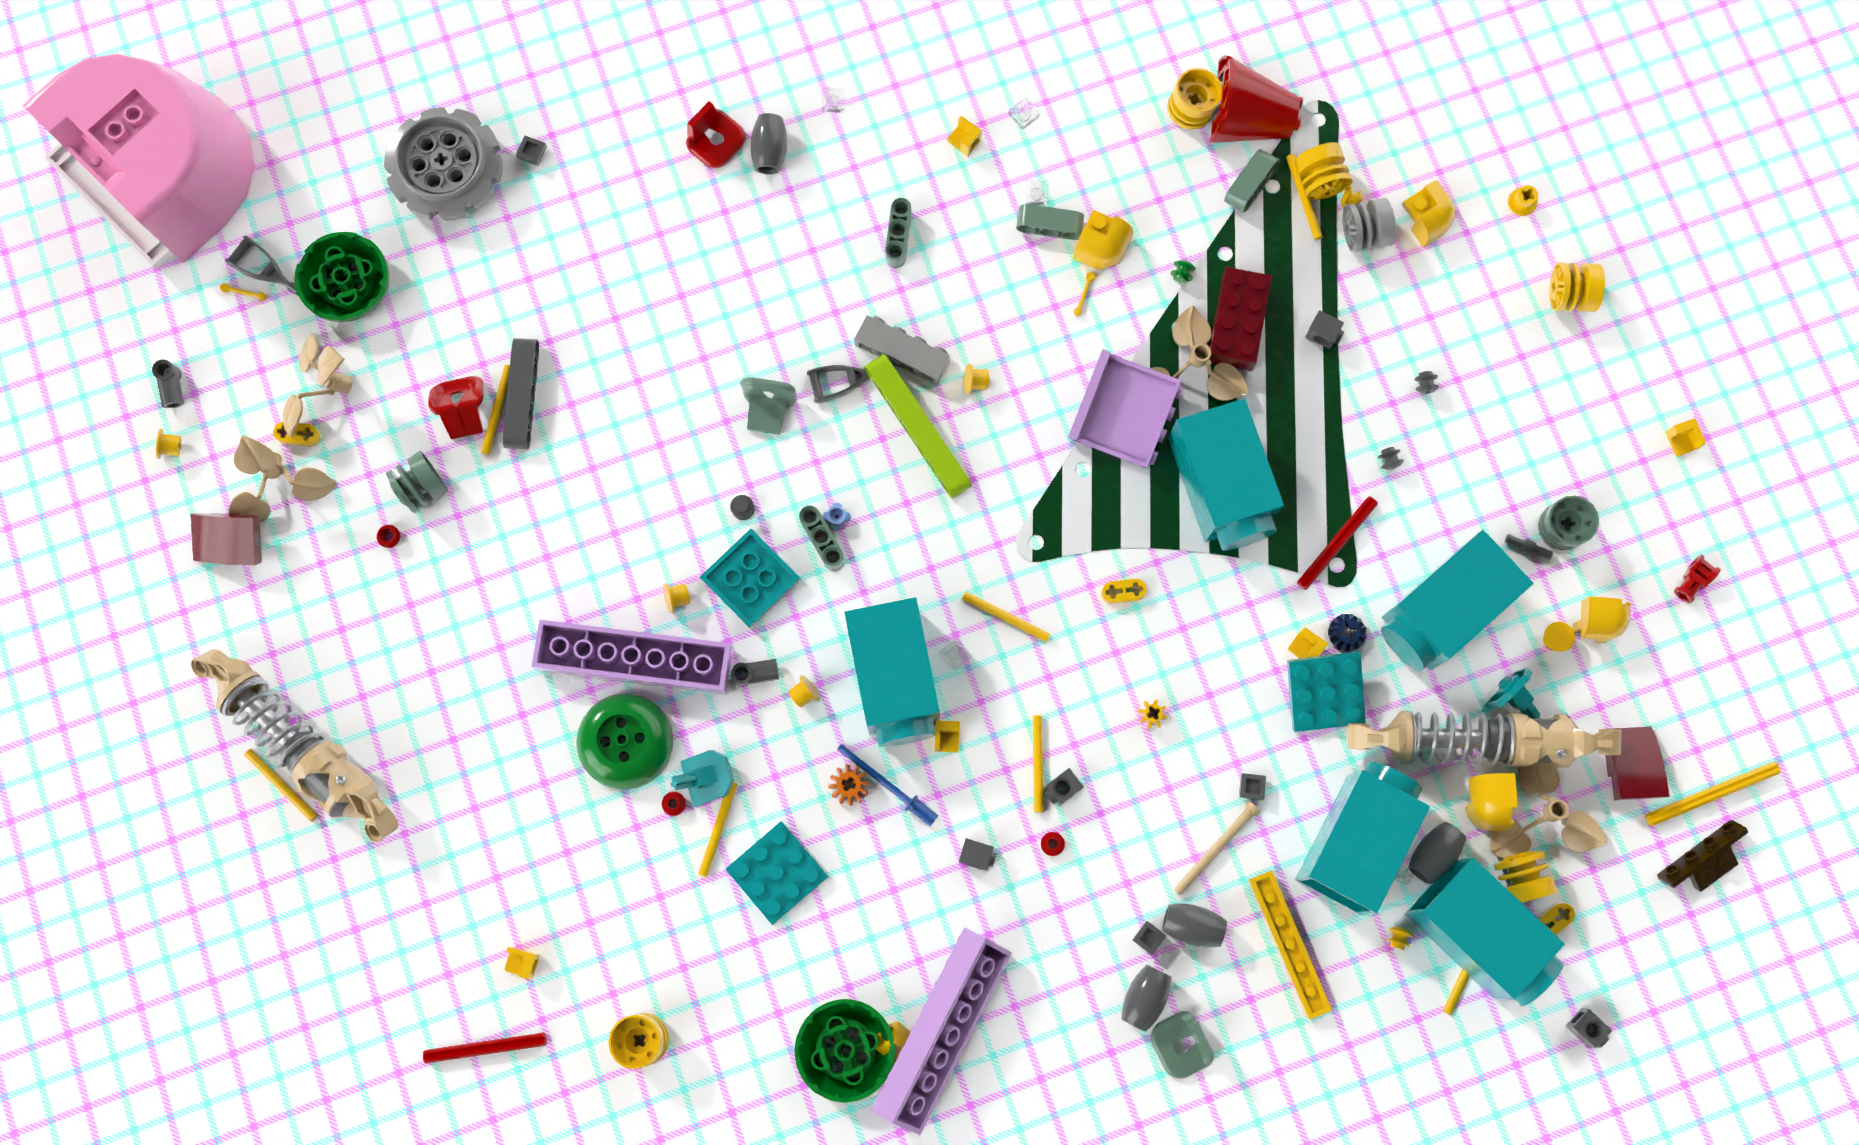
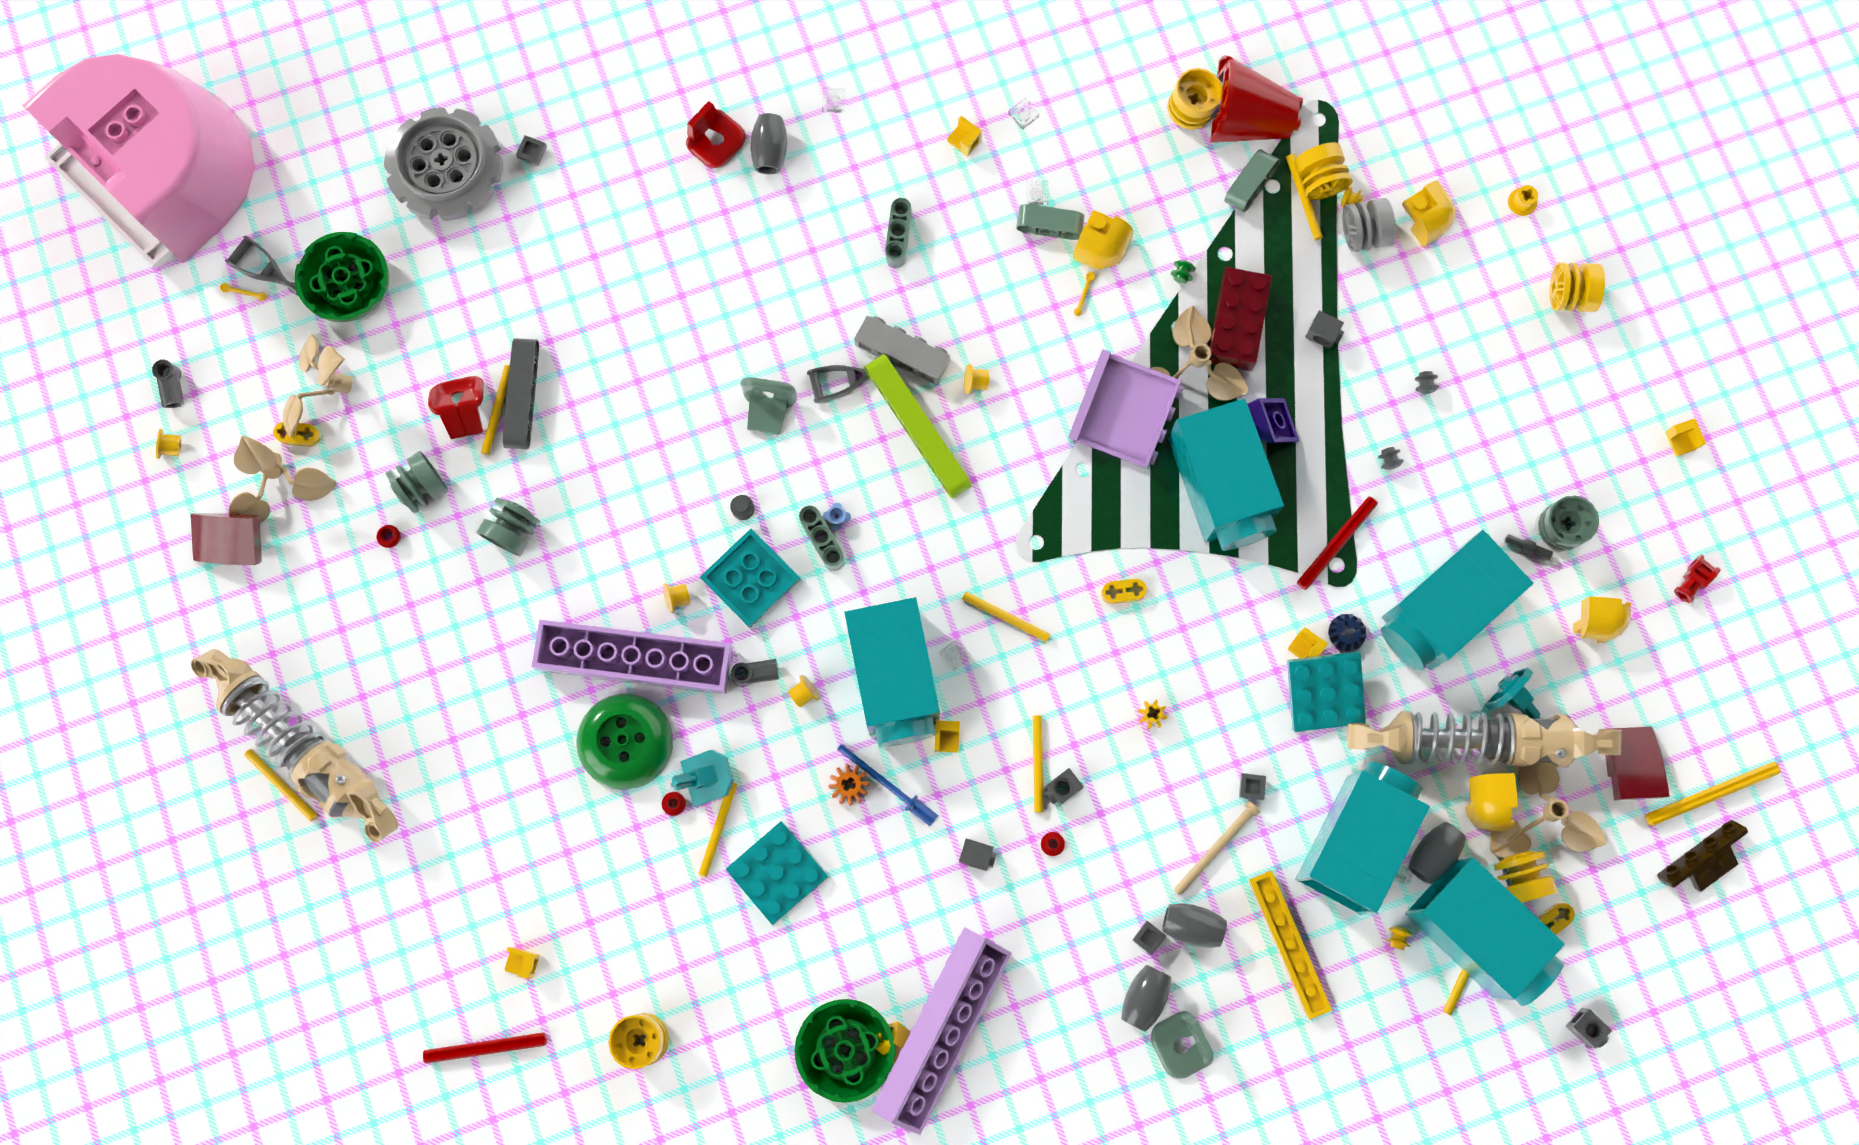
(508, 526): none -> sand green wheel
(1273, 420): none -> dark purple slope
(1558, 637): yellow piece -> none

